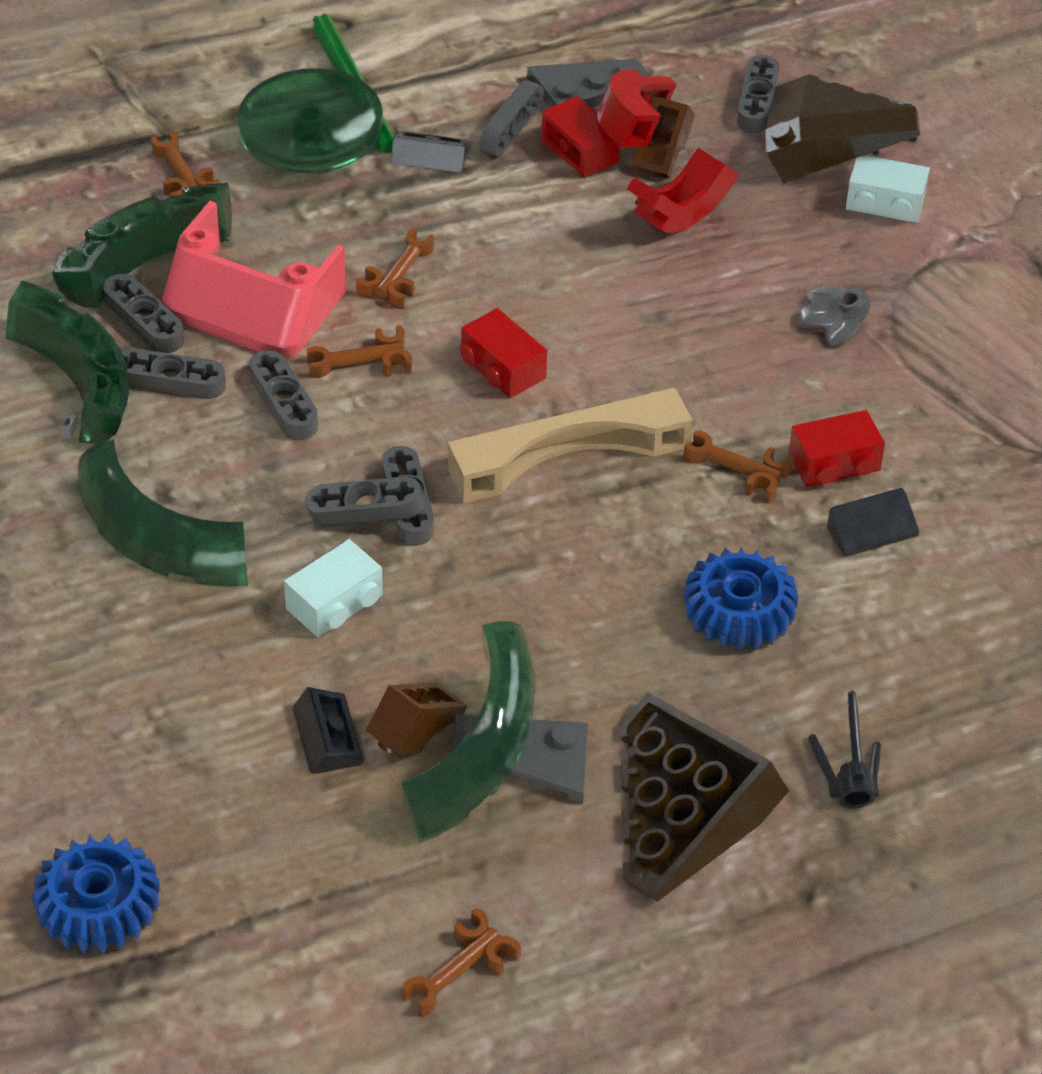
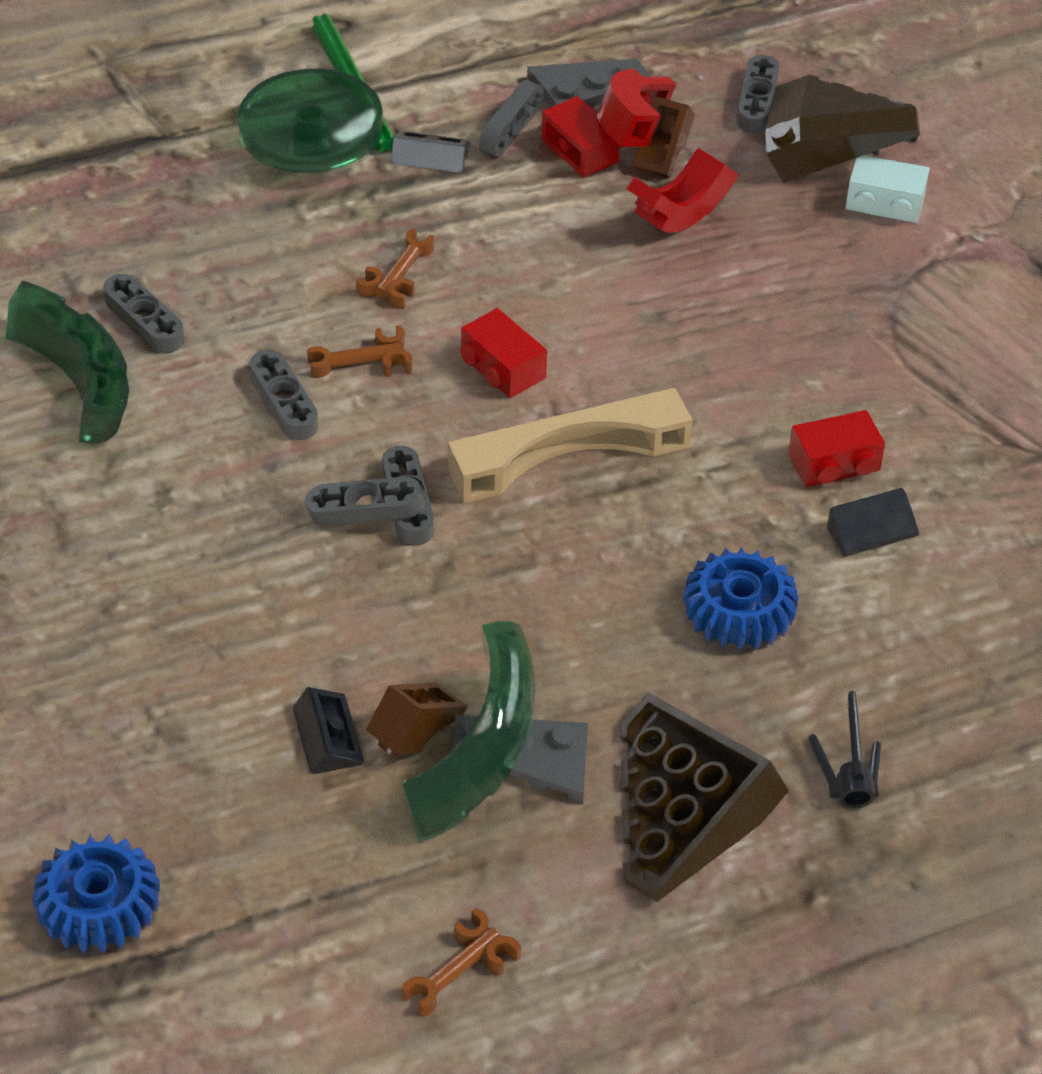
(68, 426): light grey piece -> none
(133, 238): clear green brick -> none
(154, 534): clear green brick -> none
(184, 176): dark orange bar -> none
(197, 368): dark grey beam -> none
(247, 303): coral windscreen -> none
(333, 588): light aqua brick -> none
(760, 475): dark orange bar -> none
(835, 311): flat silver plate -> none

